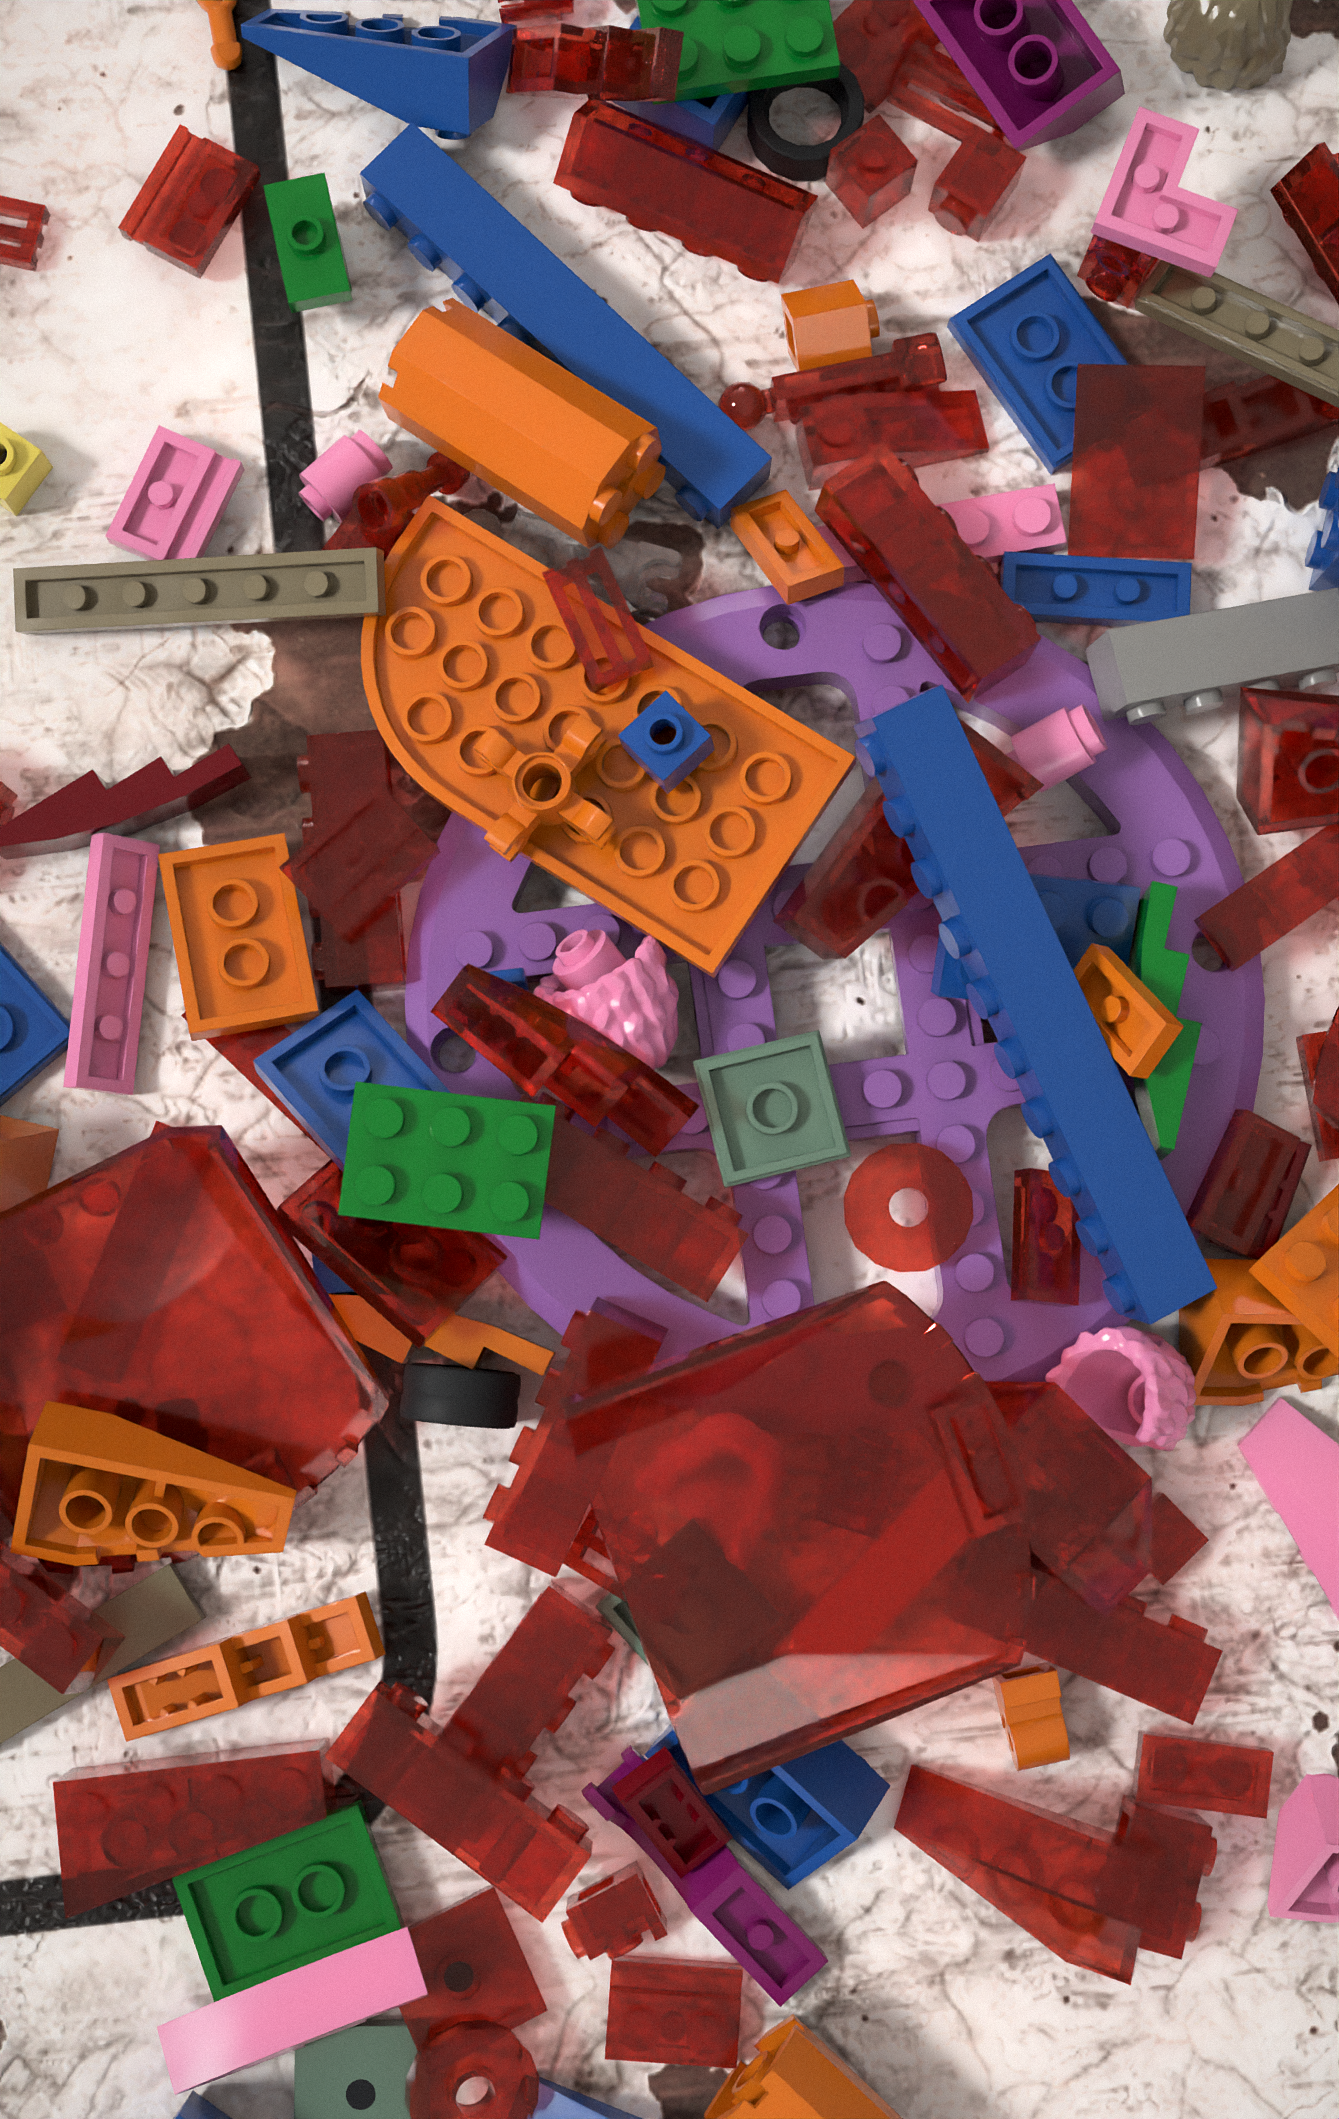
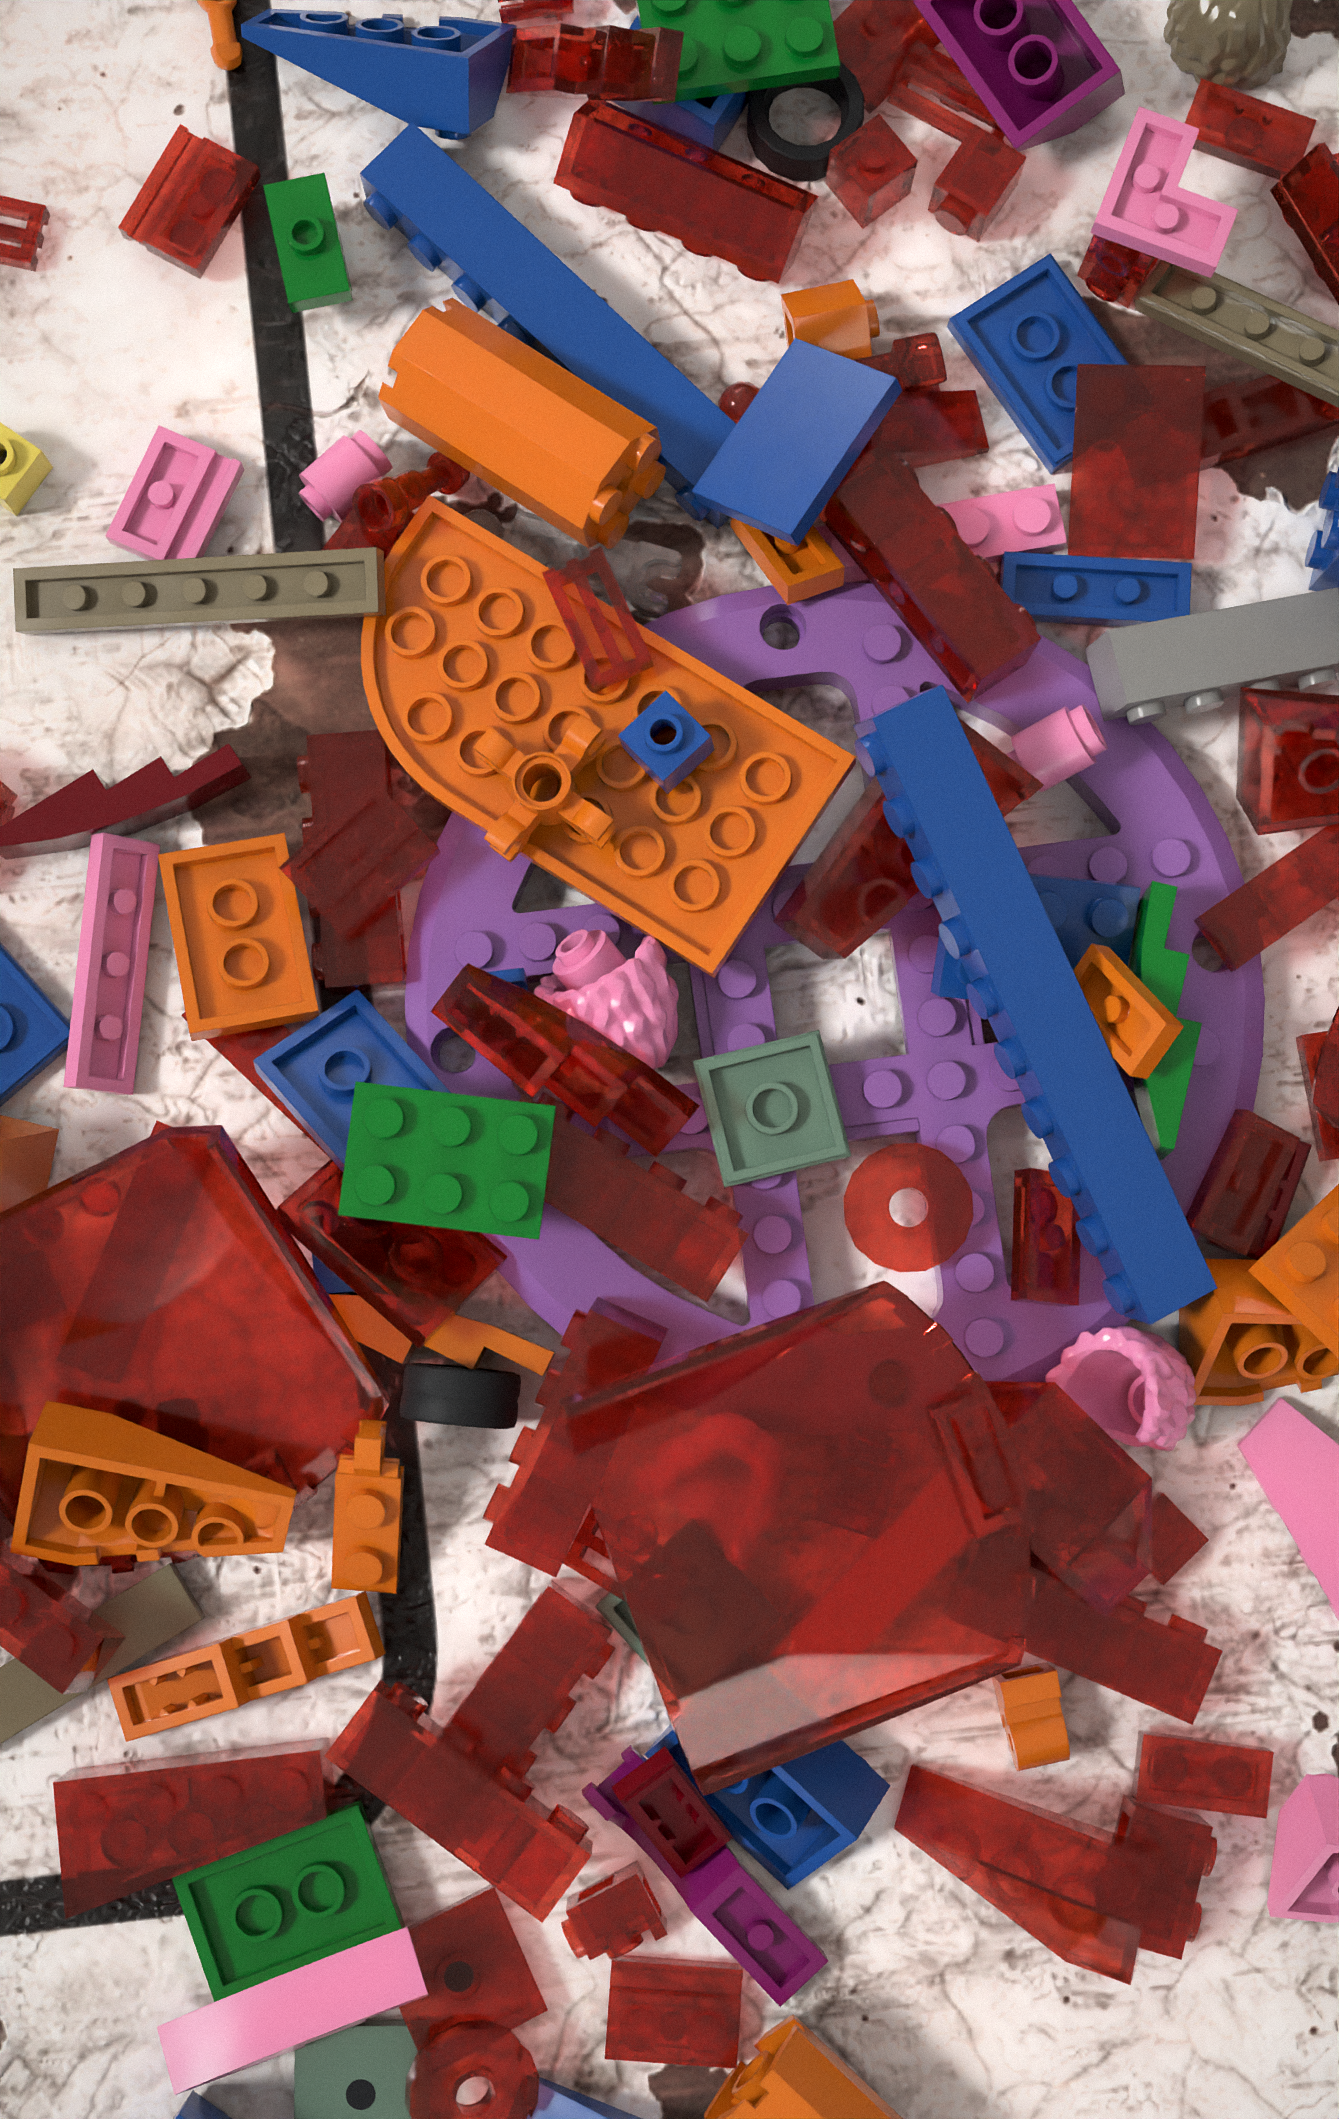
(367, 1515): none -> orange hinge
(797, 441): none -> blue tile
(1248, 130): none -> clear red plate

